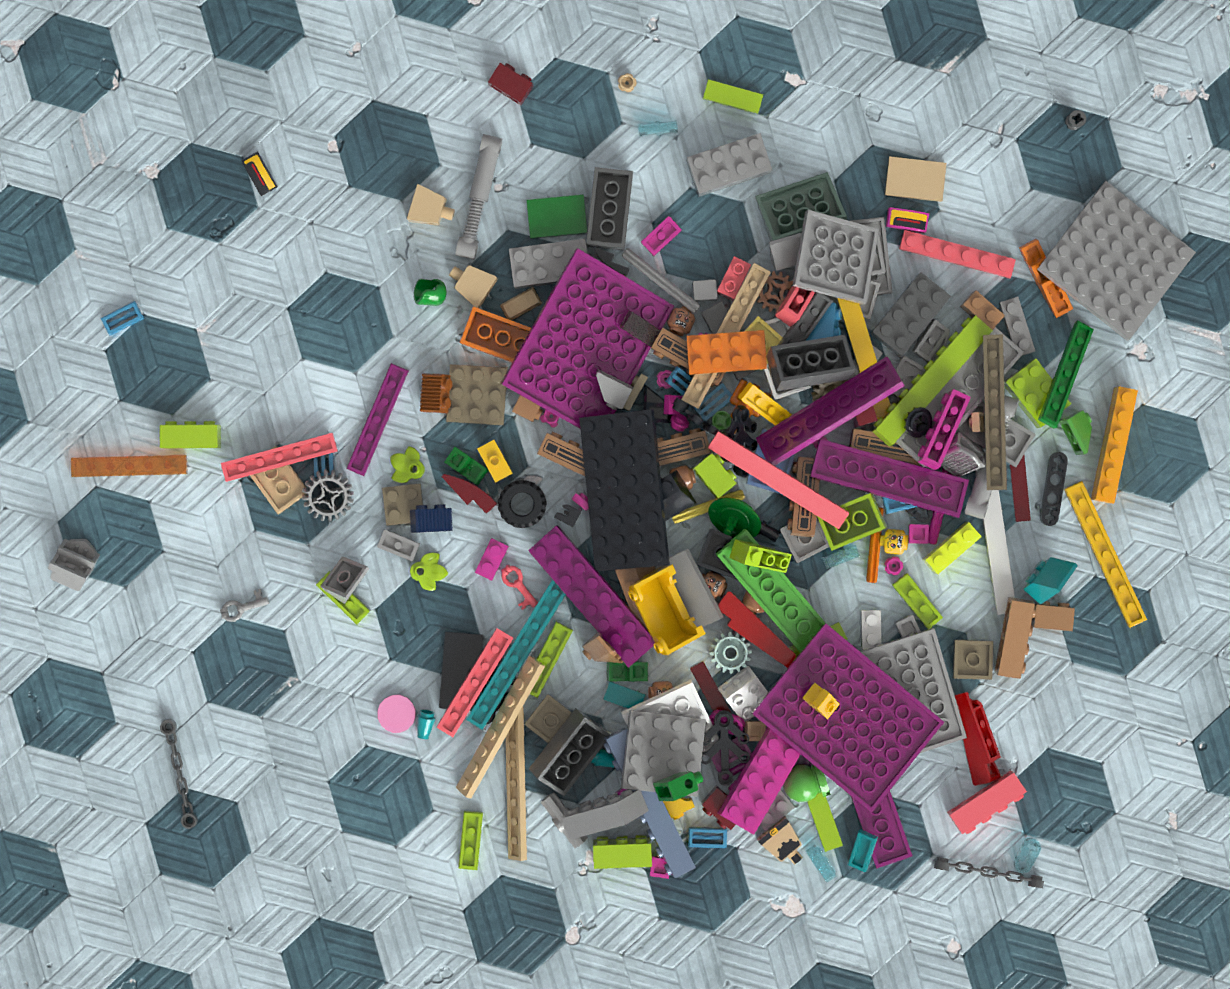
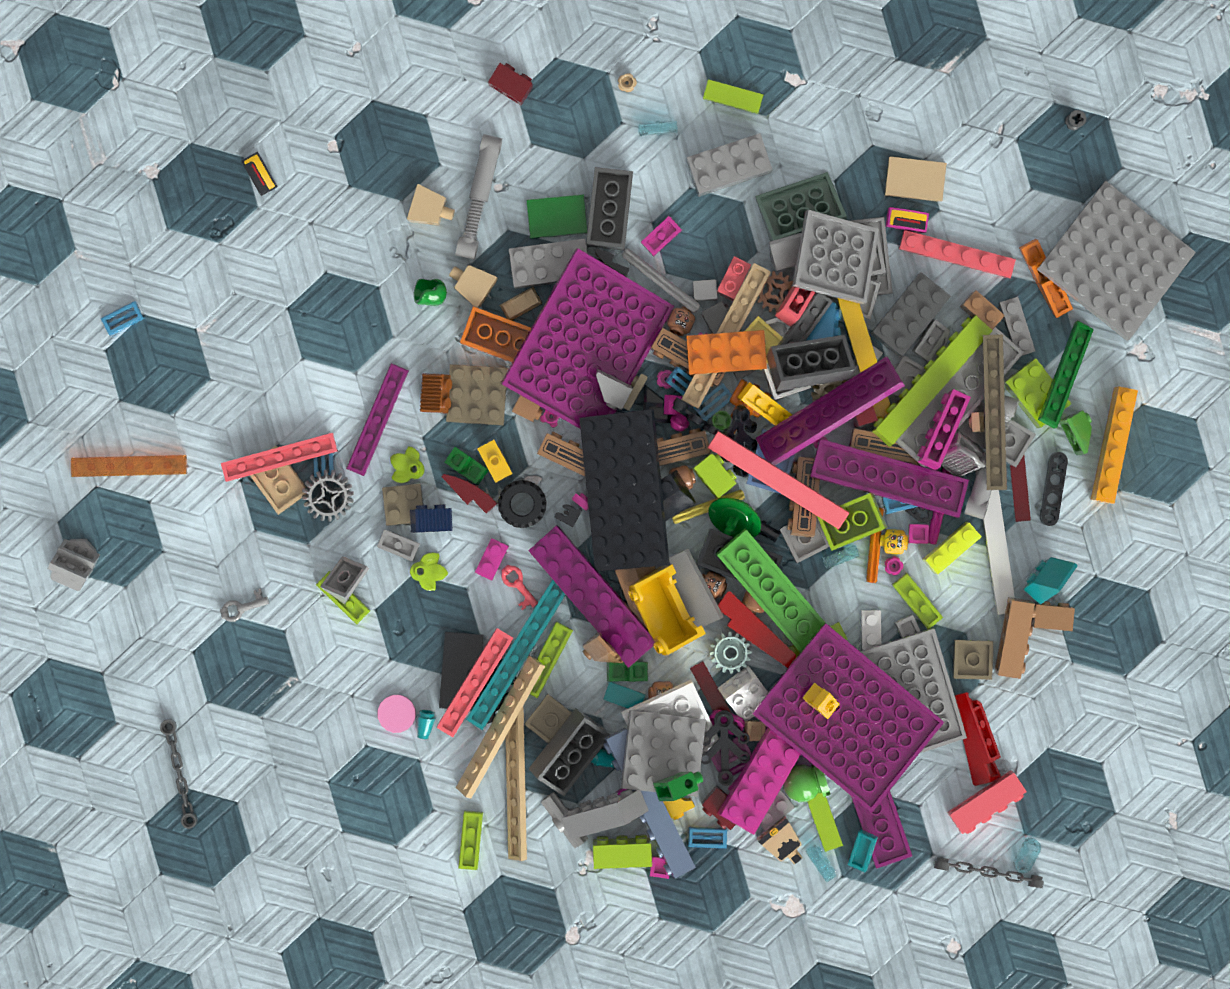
(190, 435): lime brick -> none
(640, 328): clear smoke slope -> none
(760, 556): lime slope -> none
(920, 429): black gear -> none
(1105, 554): yellow tile -> none

